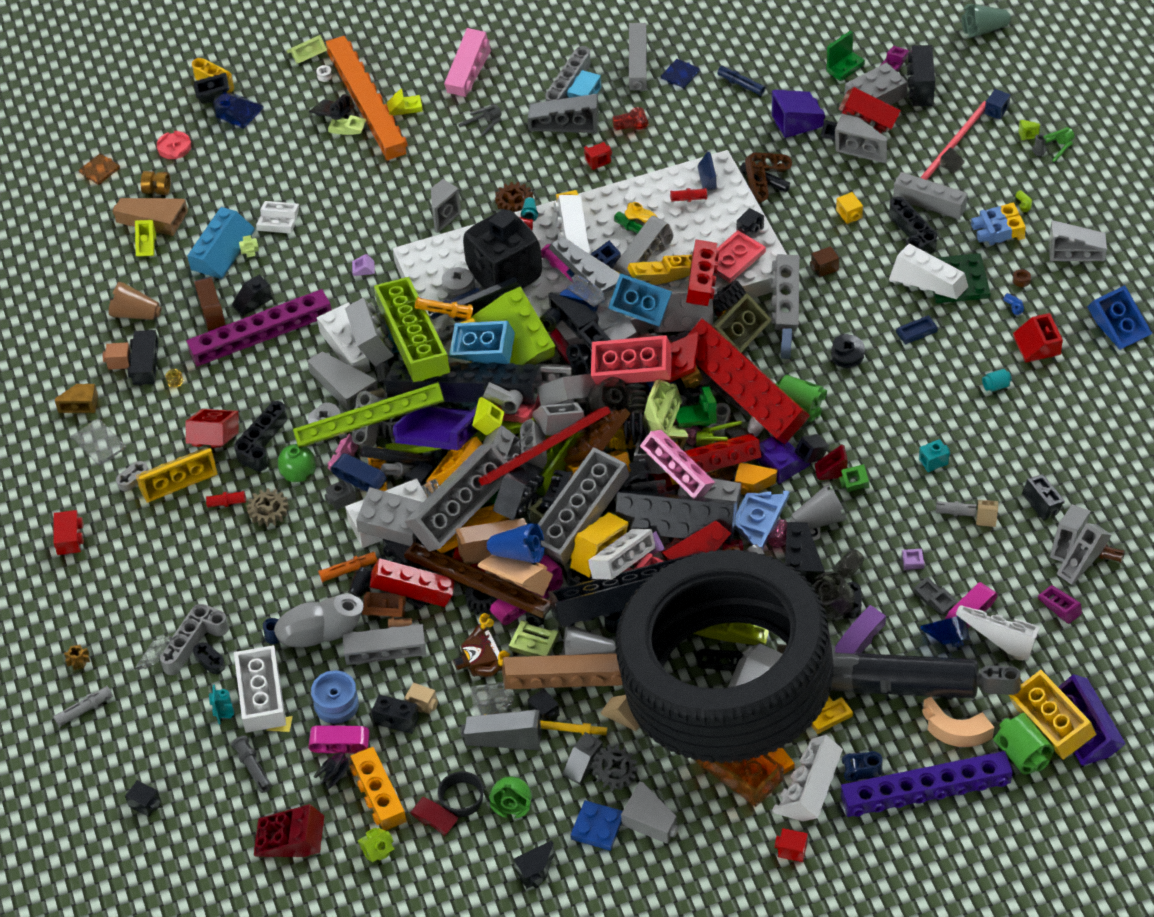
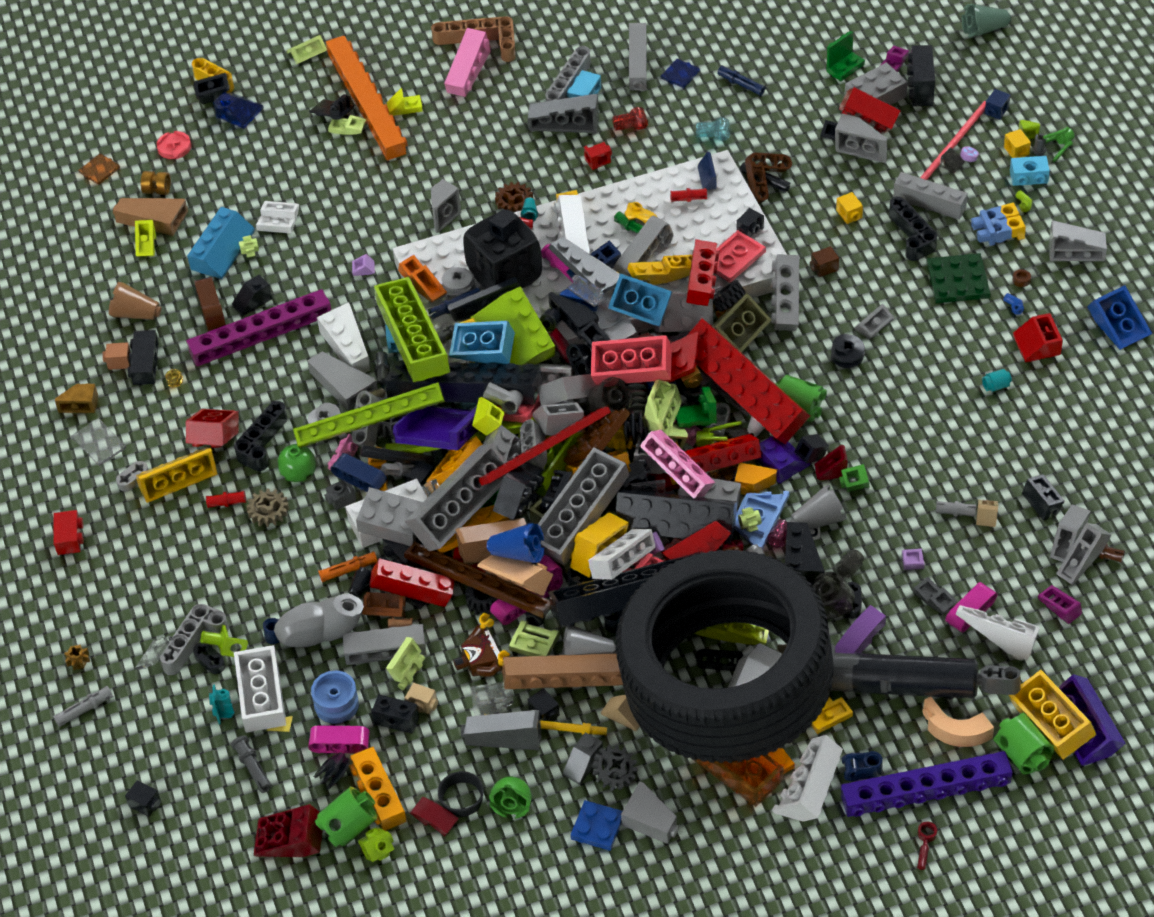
(223, 641): none -> lime bracket
(324, 73): white bush -> none
(354, 813): none -> bright green cylinder
(370, 331): light grey brick -> none
(406, 663): none -> yellowish green plate
(422, 279): none -> orange slope
(453, 309): light orange pin -> none
(490, 113): dark grey plant -> none
(496, 29): none -> medium nougat beam
(535, 864): black slope -> none
(719, 129): none -> clear light blue piece
(749, 519): none -> yellowish green gear
(786, 343): sand blue beam -> none
(791, 845): red brick -> none
(796, 112): dark purple slope -> none
(874, 321): none -> light grey slope
(916, 329): dark blue tile -> none
(924, 848): none -> dark red piece
(927, 273): white wedge -> none
(934, 455): teal brick -> none
(948, 631): clear blue slope -> none
(969, 154): none -> lavender tile
(1017, 144): none -> yellow brick
(1029, 170): none -> medium azure brick

